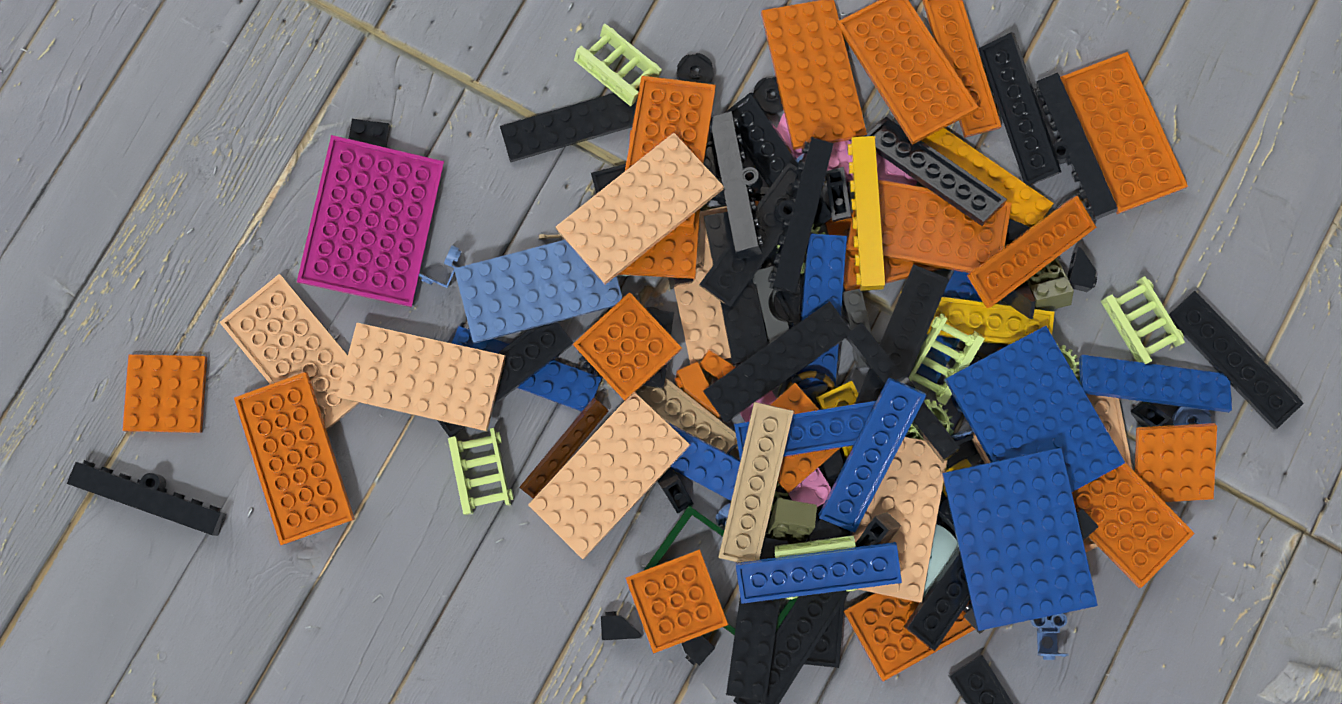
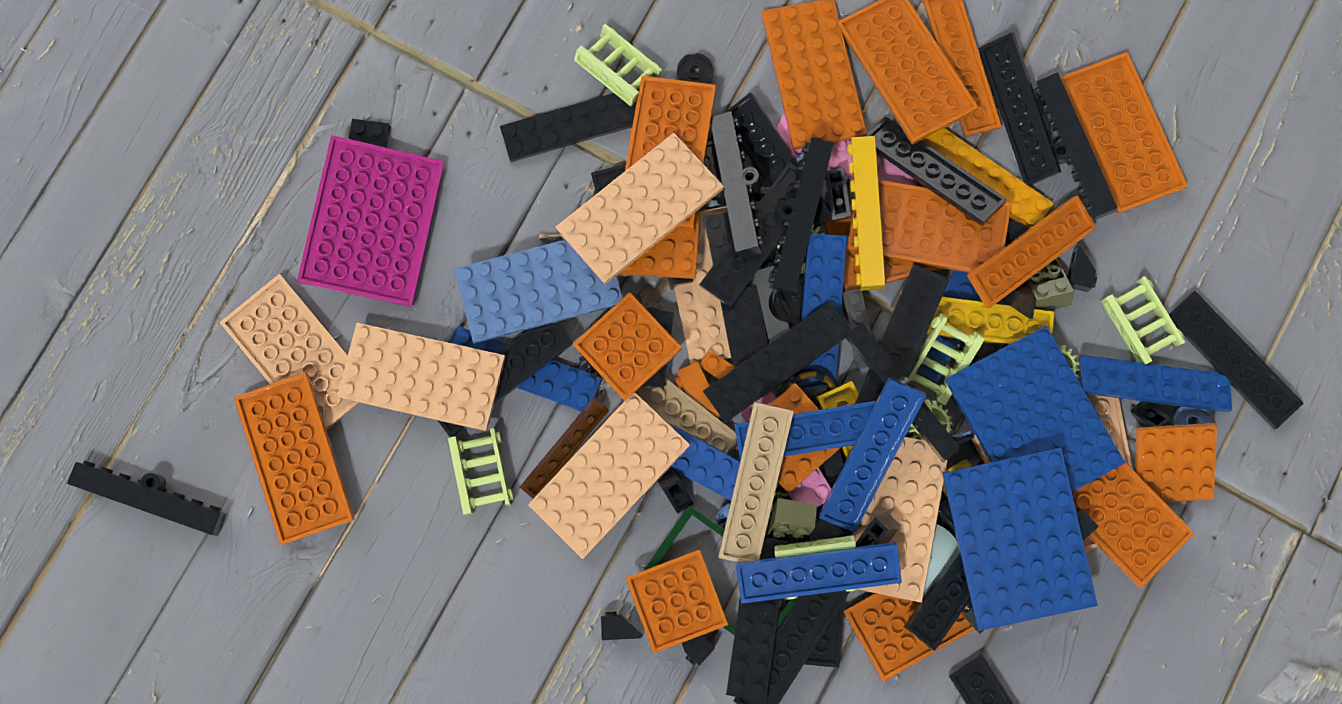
(165, 393): orange plate -> none
(453, 255): medium blue piece -> none
(770, 85): black plate -> none
(1049, 628): medium blue piece -> none

